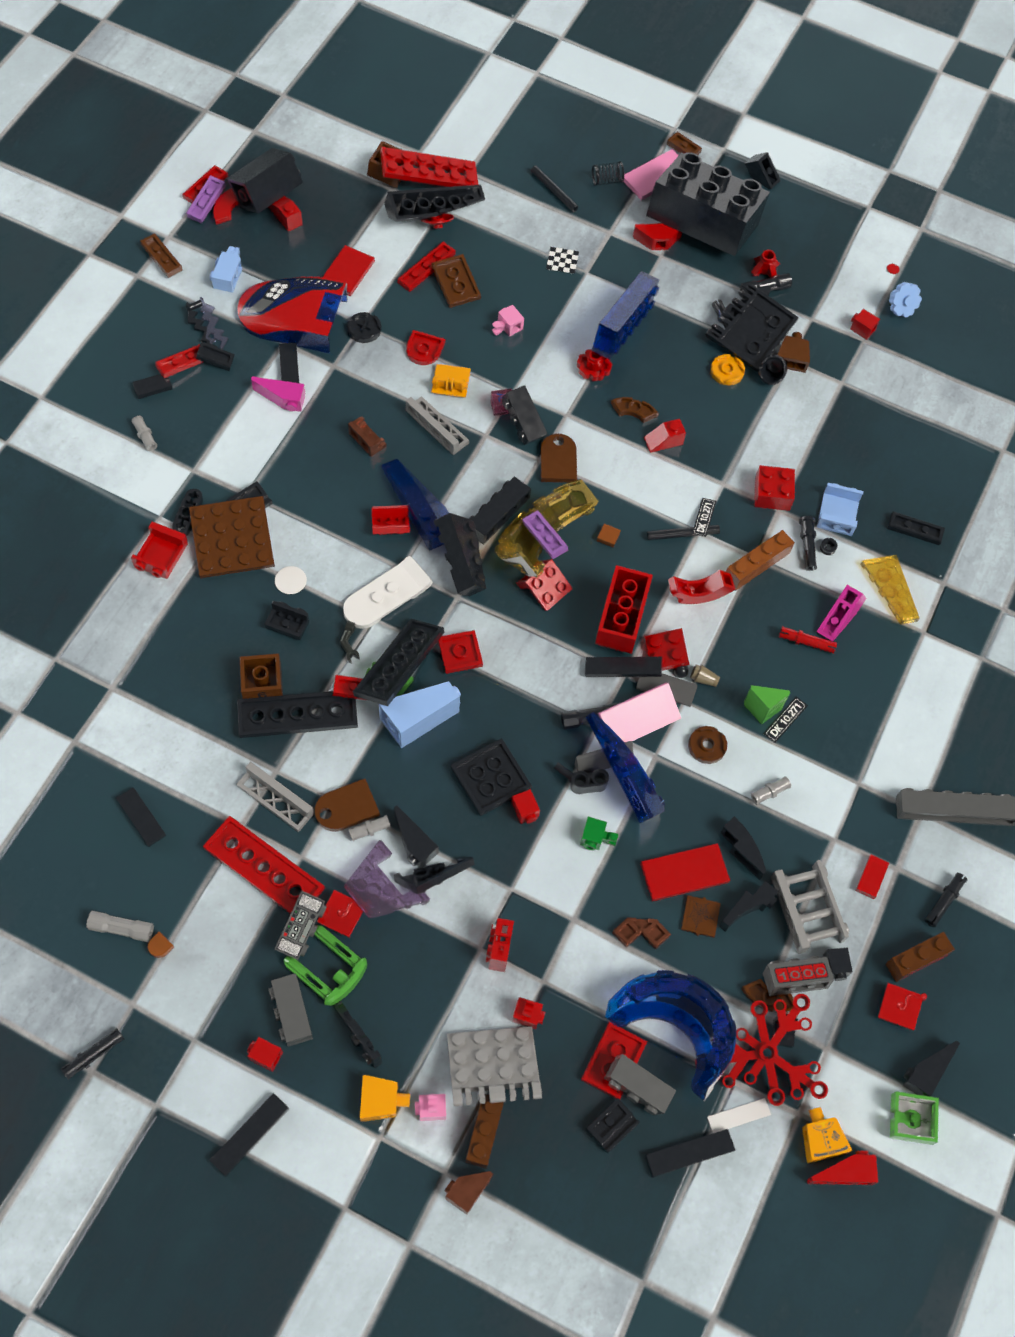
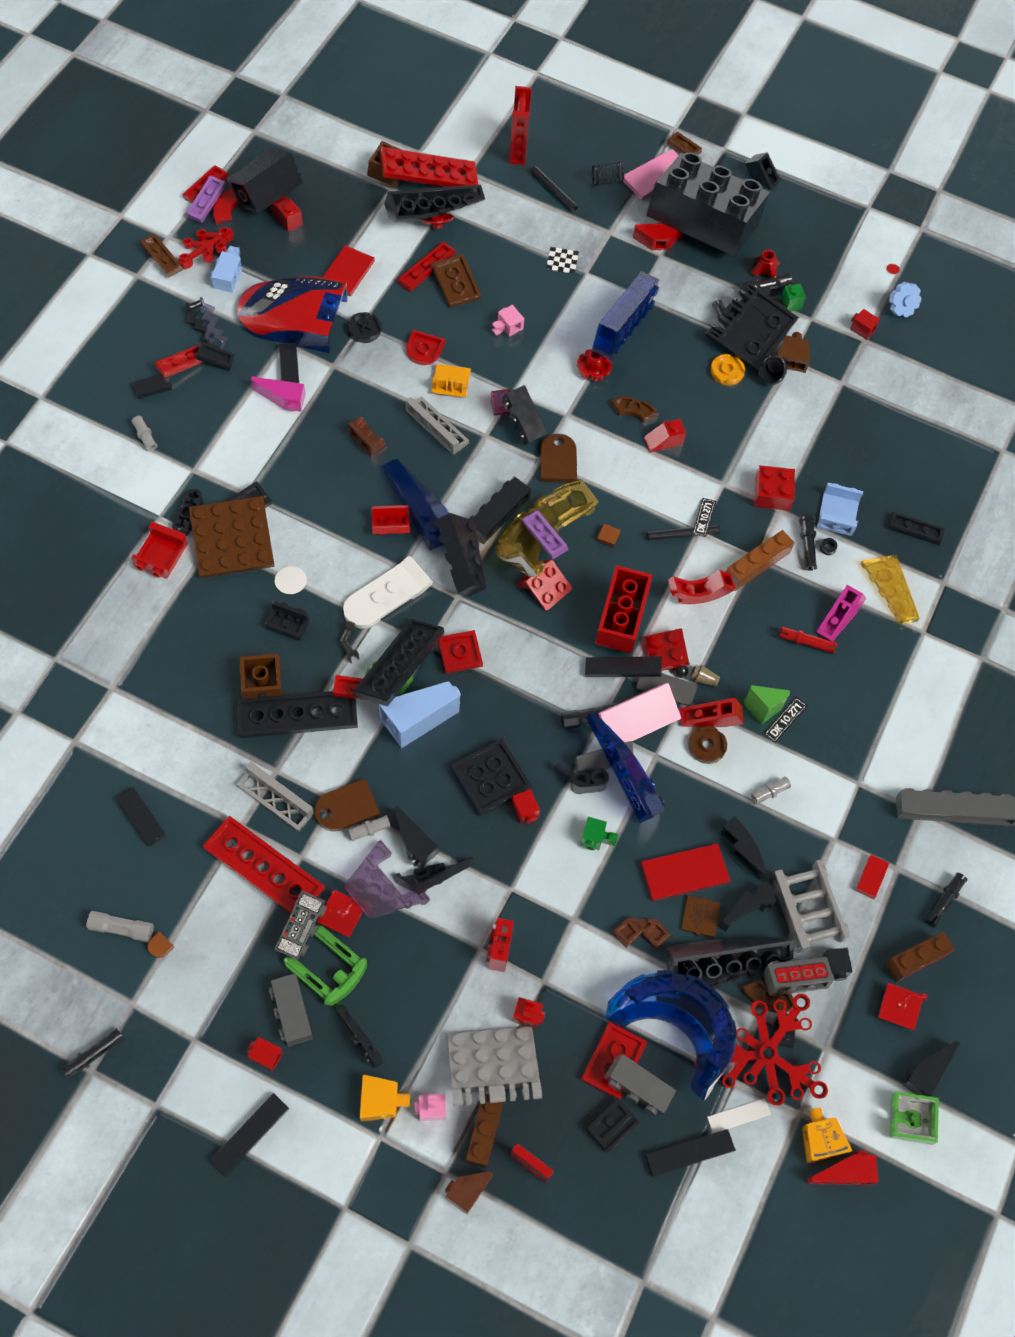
(223, 236): none -> red plant
(520, 125): none -> red fence
(531, 1163): none -> red tile
(713, 714): none -> red slope
(727, 958): none -> black wedge
(793, 297): none -> green brick

